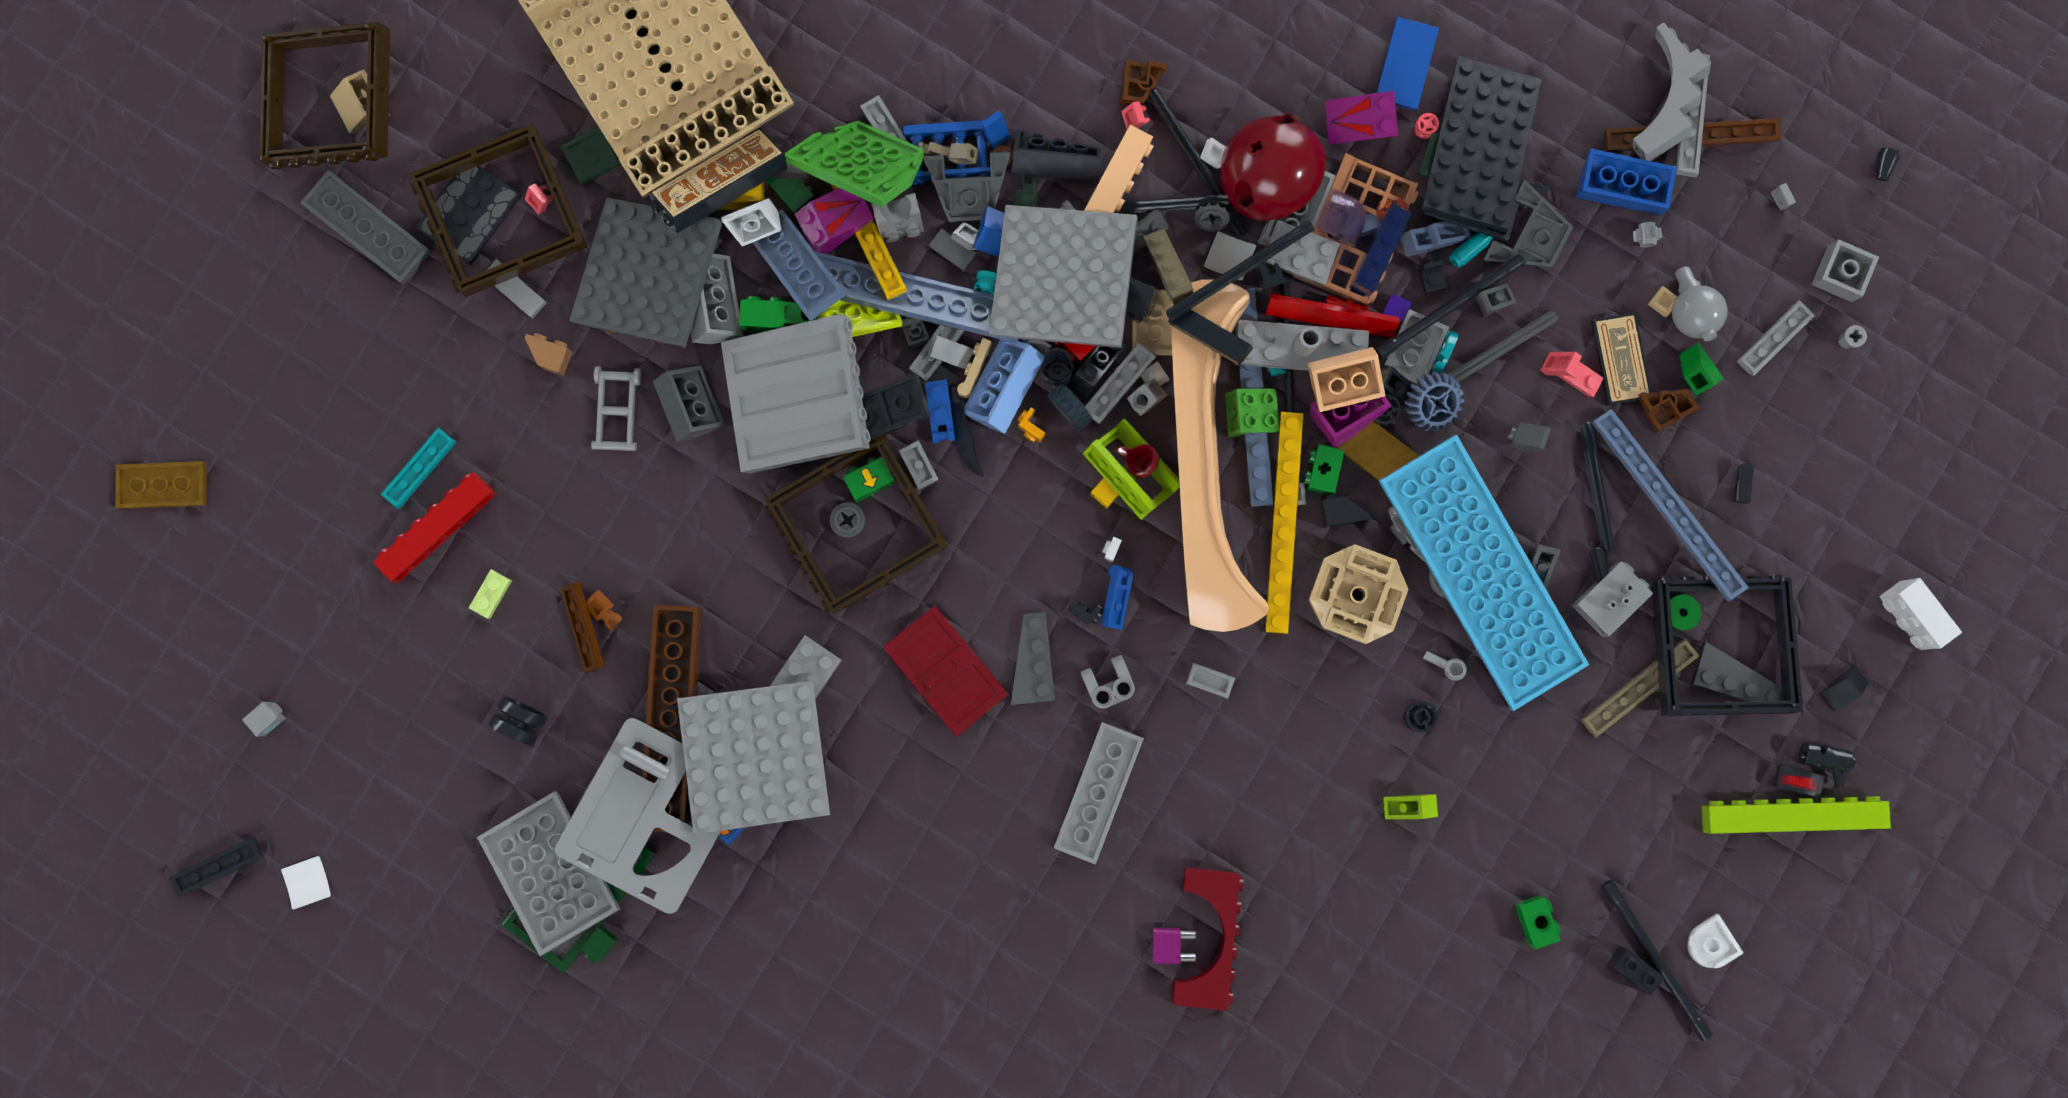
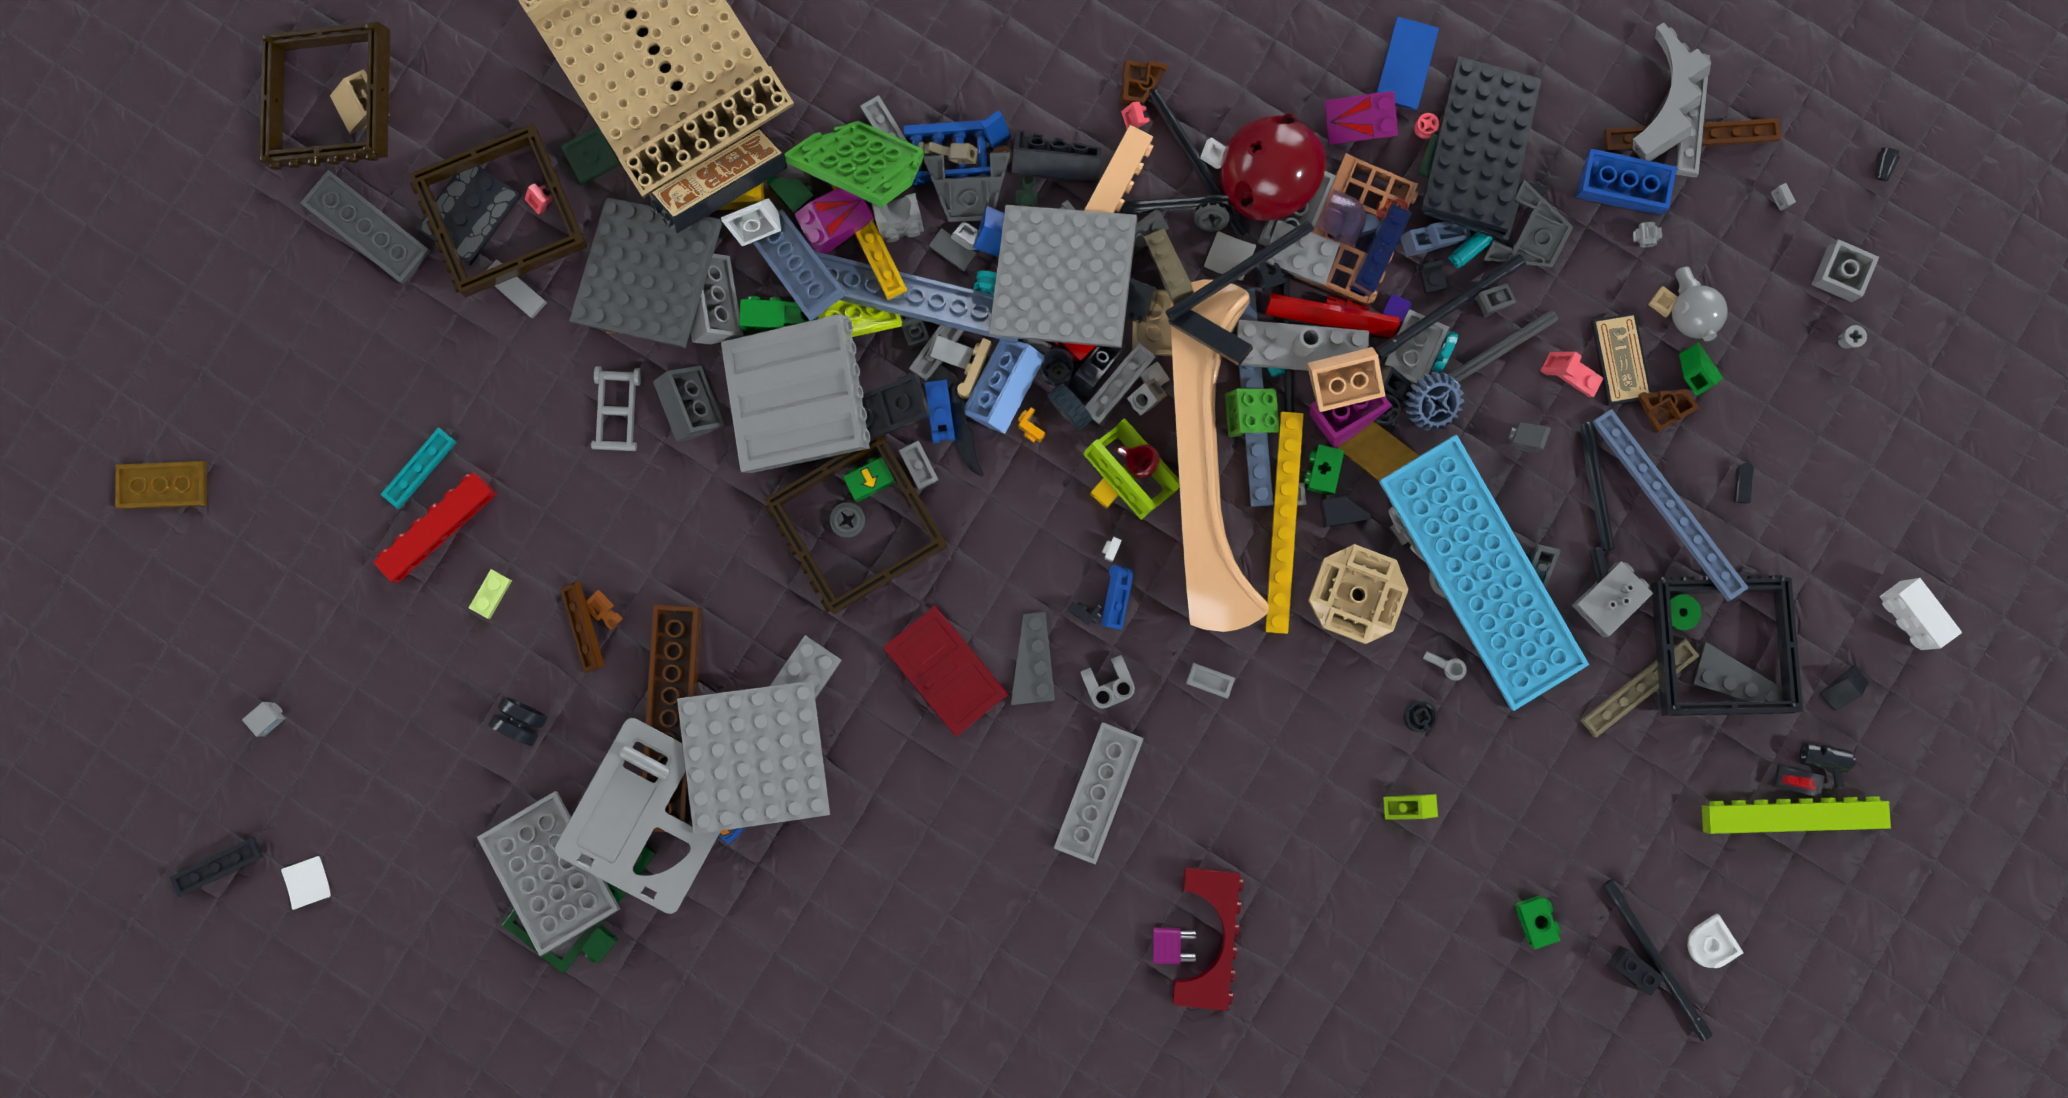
(548, 355): medium nougat slope -> none
(1775, 338): light grey tile -> none

